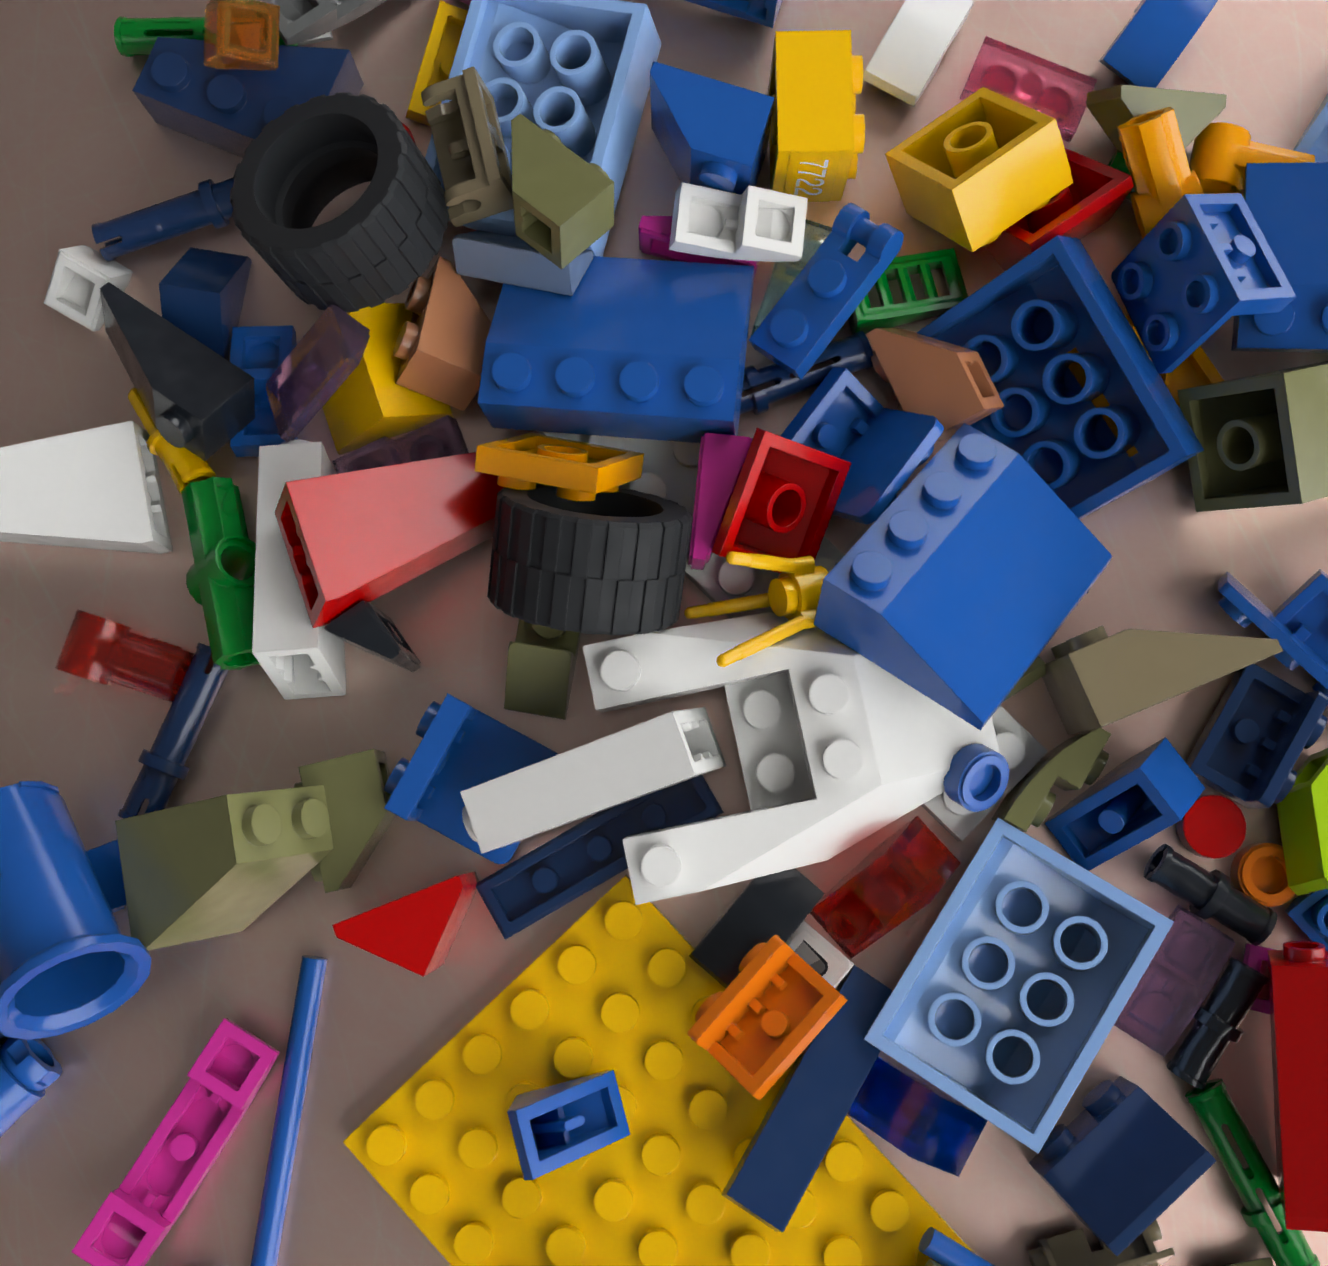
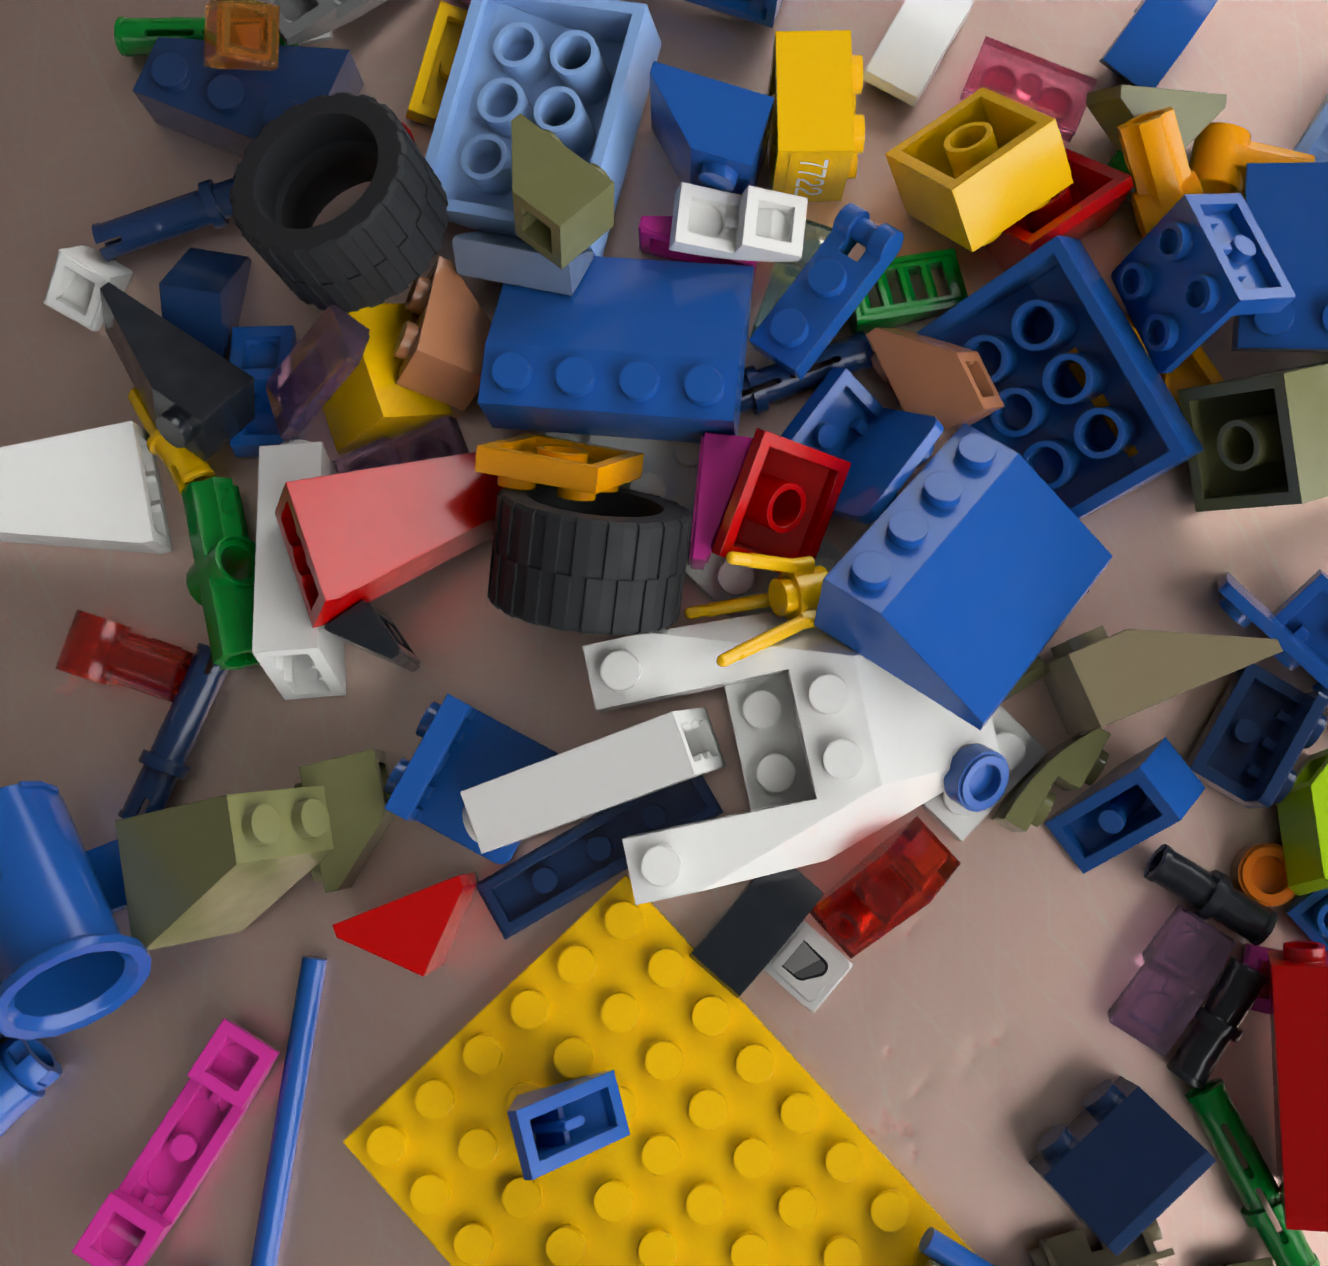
(469, 148): dark tan hinge -> none
(541, 670): olive slope -> none
(765, 1015): orange bracket -> none
(809, 1107): dark blue tile -> none
(917, 1118): clear blue slope -> none
(1018, 983): light blue slope -> none
(1212, 827): red tile -> none

